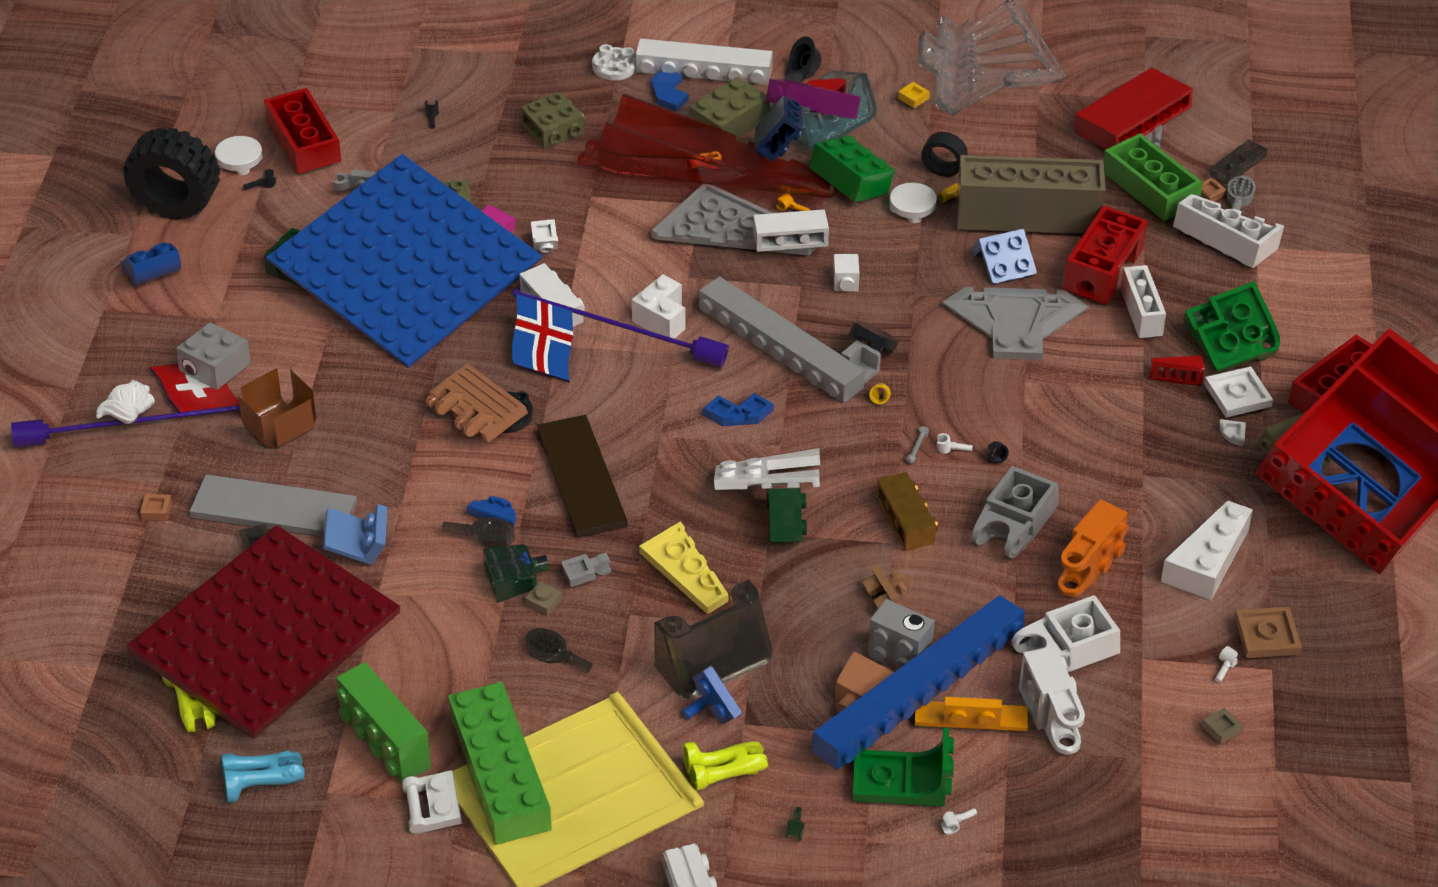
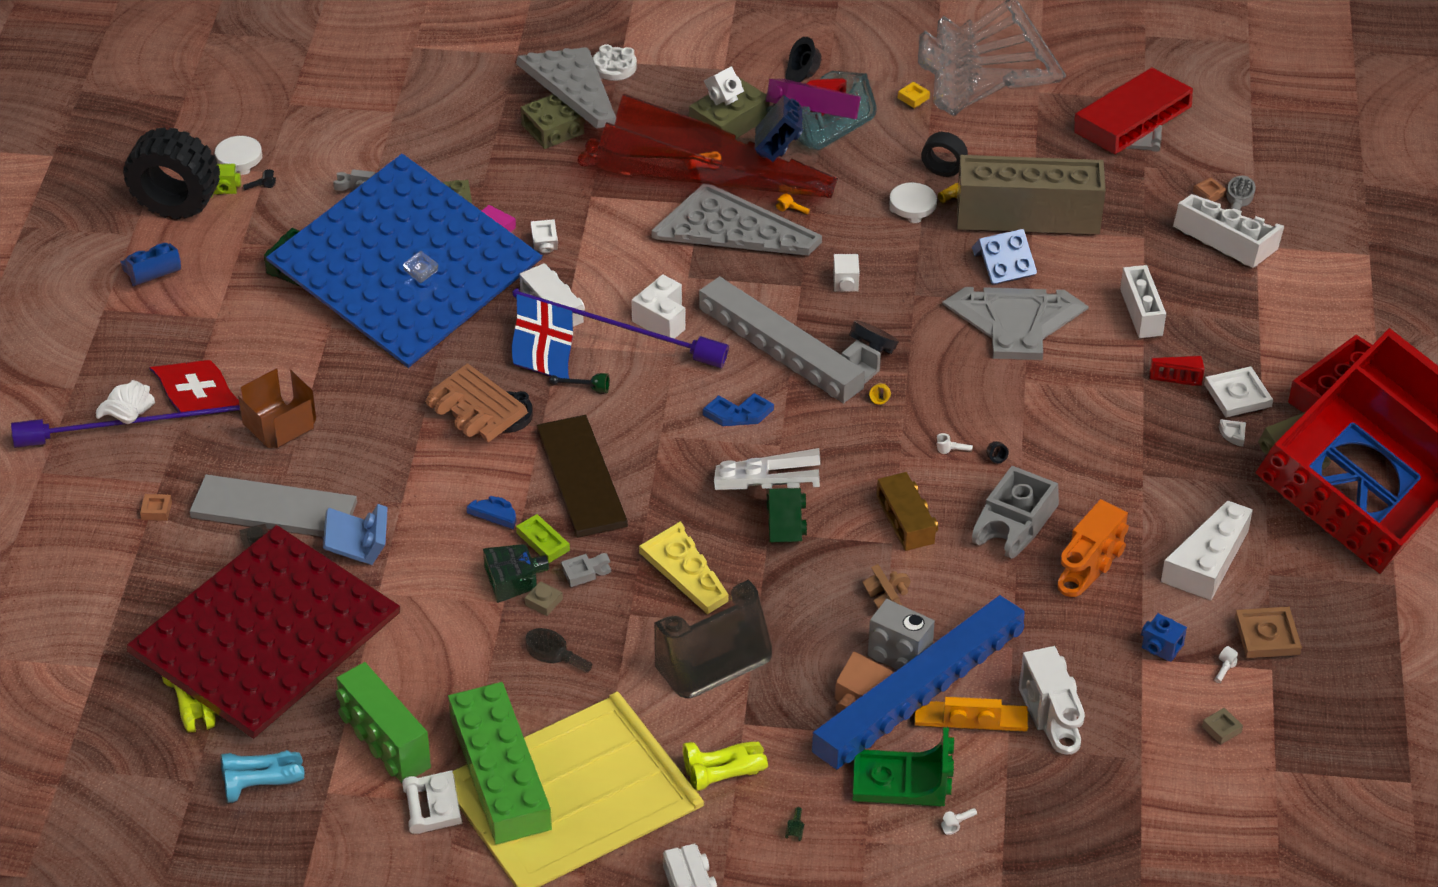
(213, 356): light grey brick -> none
(228, 180): none -> lime brick
(302, 130): red brick -> none
(420, 267): none -> clear plate
(431, 111): black hand -> none
(485, 531): clear smoke piece -> none
(542, 538): none -> lime plate
(574, 80): none -> light grey wing
(599, 382): none -> hinge
(665, 90): blue tile -> none
(704, 61): white brick -> none
(713, 694): blue plate -> none
(724, 86): none -> white brick
(790, 230): white brick -> none
(851, 168): green brick -> none
(923, 432): light grey hinge -> none
(1079, 632): white brick -> none
(1099, 255): red plate -> none
(1150, 175): bright green brick -> none
(1163, 637): none -> blue brick
(1234, 327): green slope -> none
(1238, 161): clear smoke plate -> none

